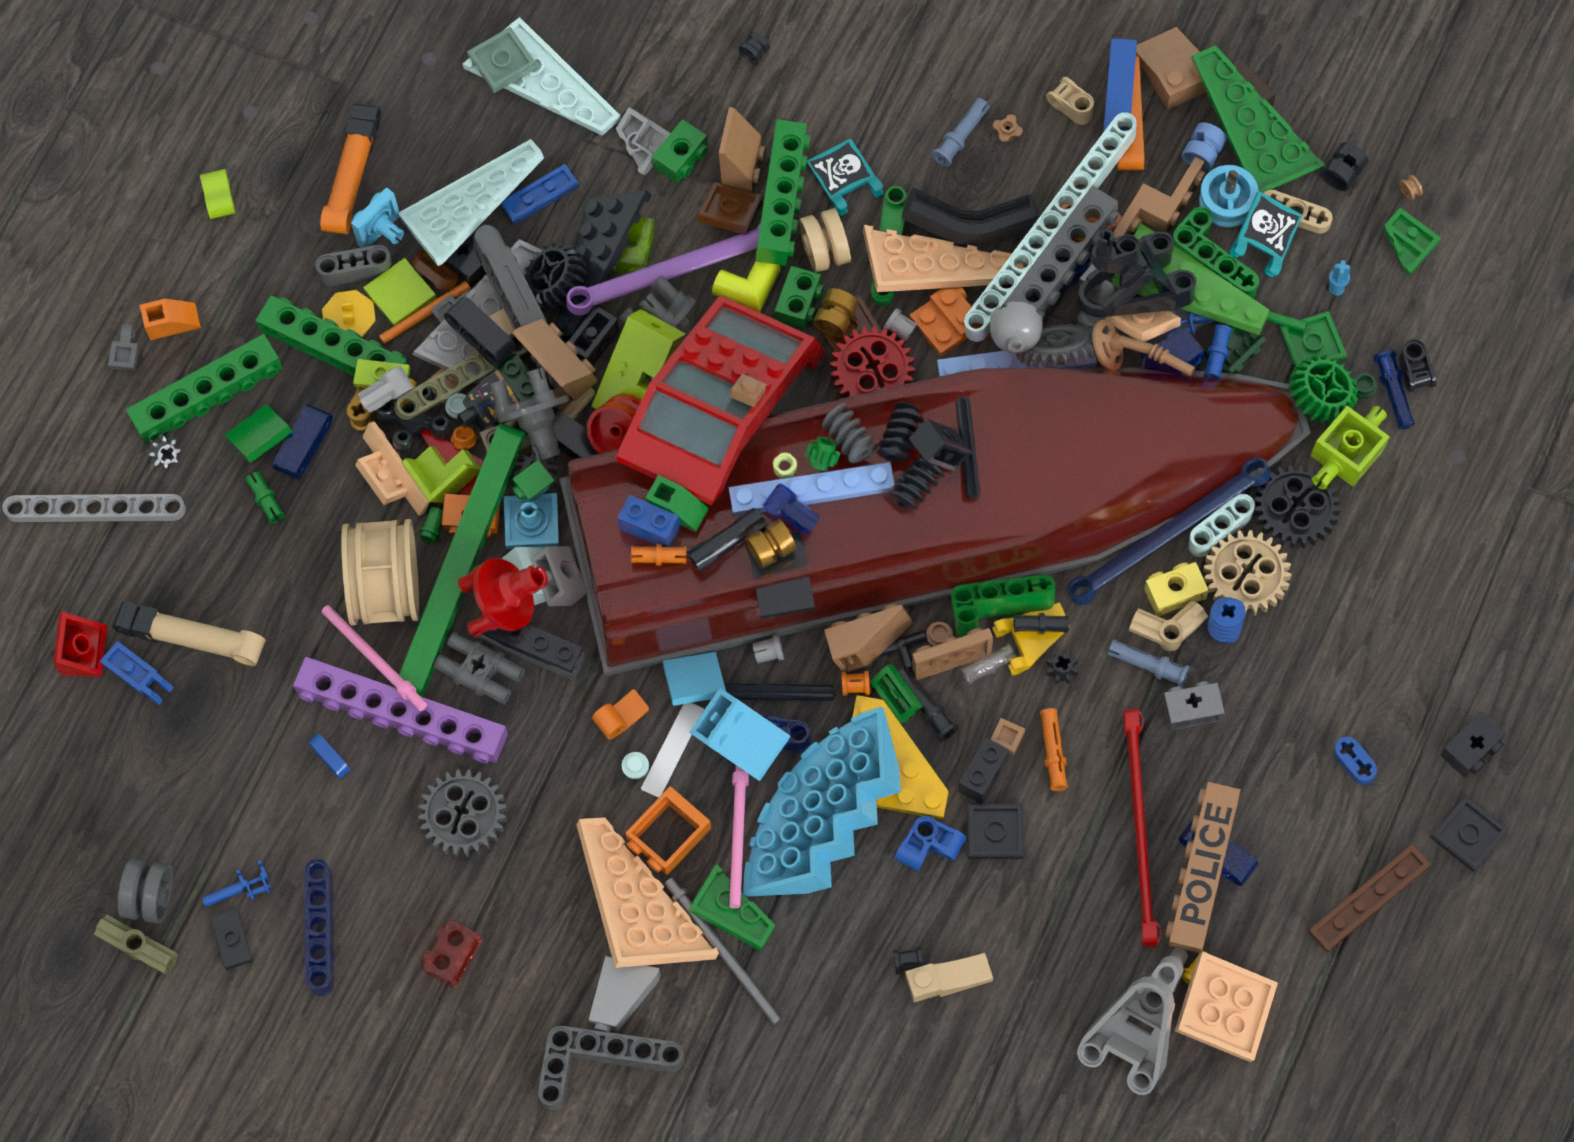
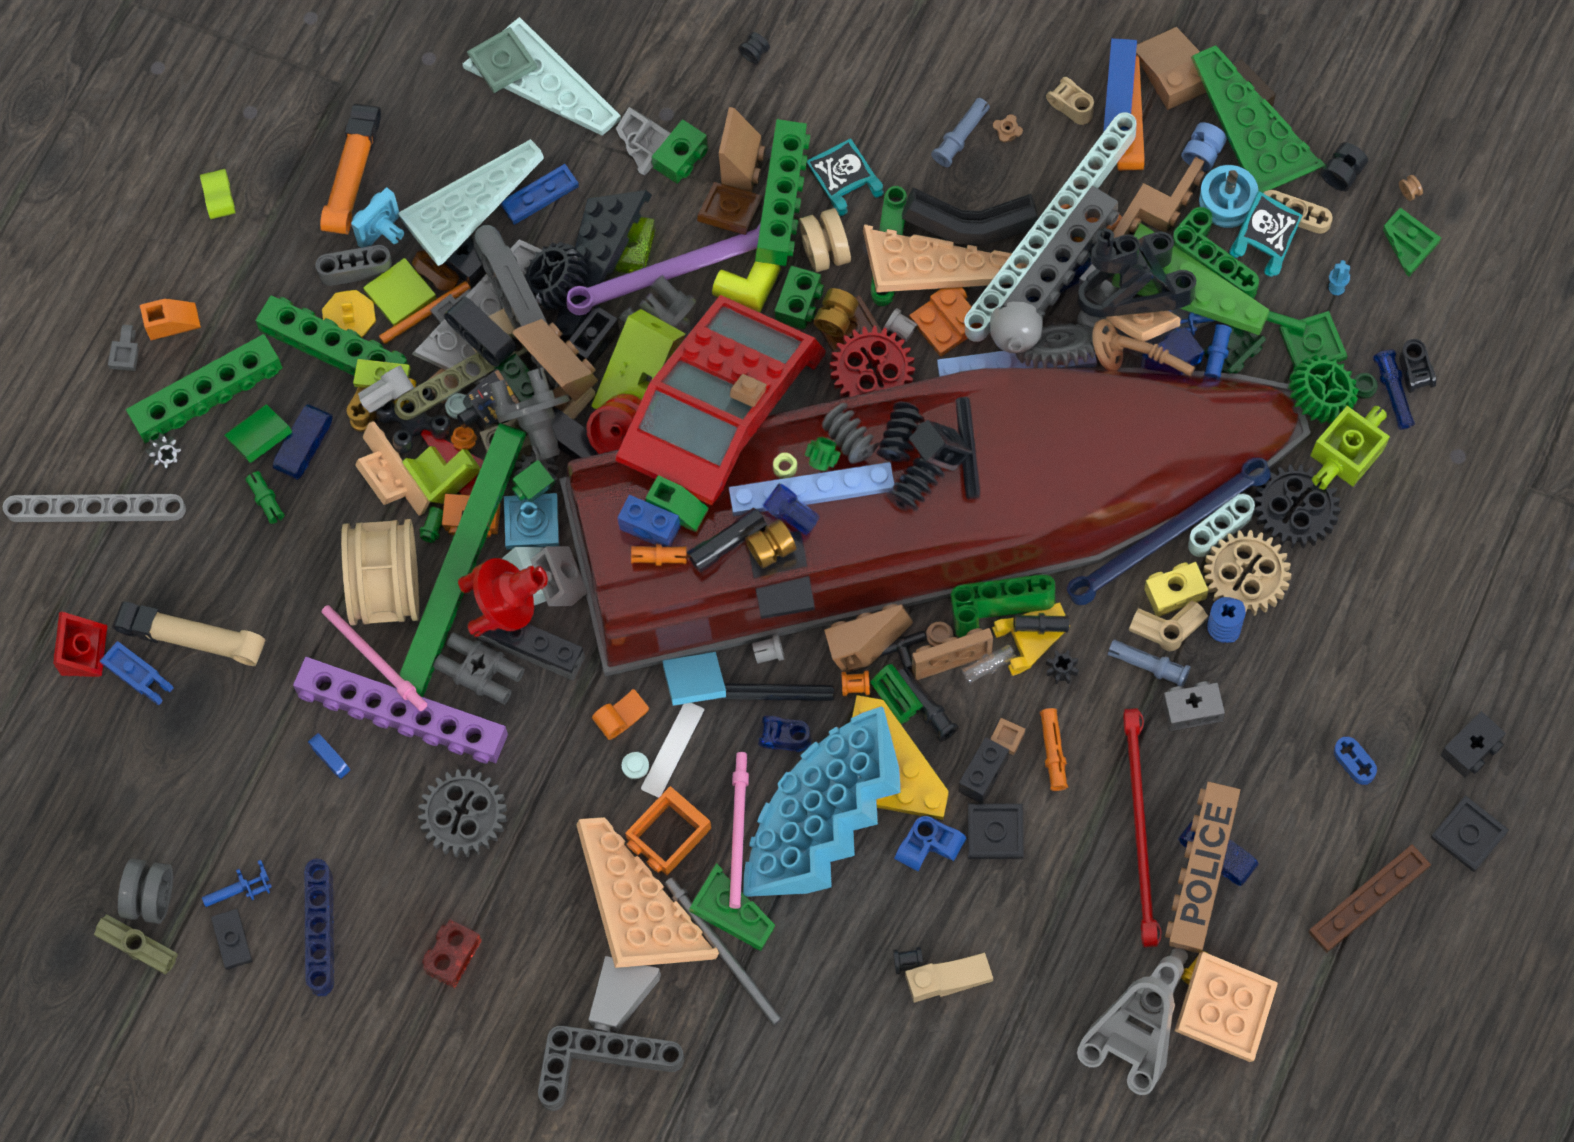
(739, 734): medium azure slope -> none

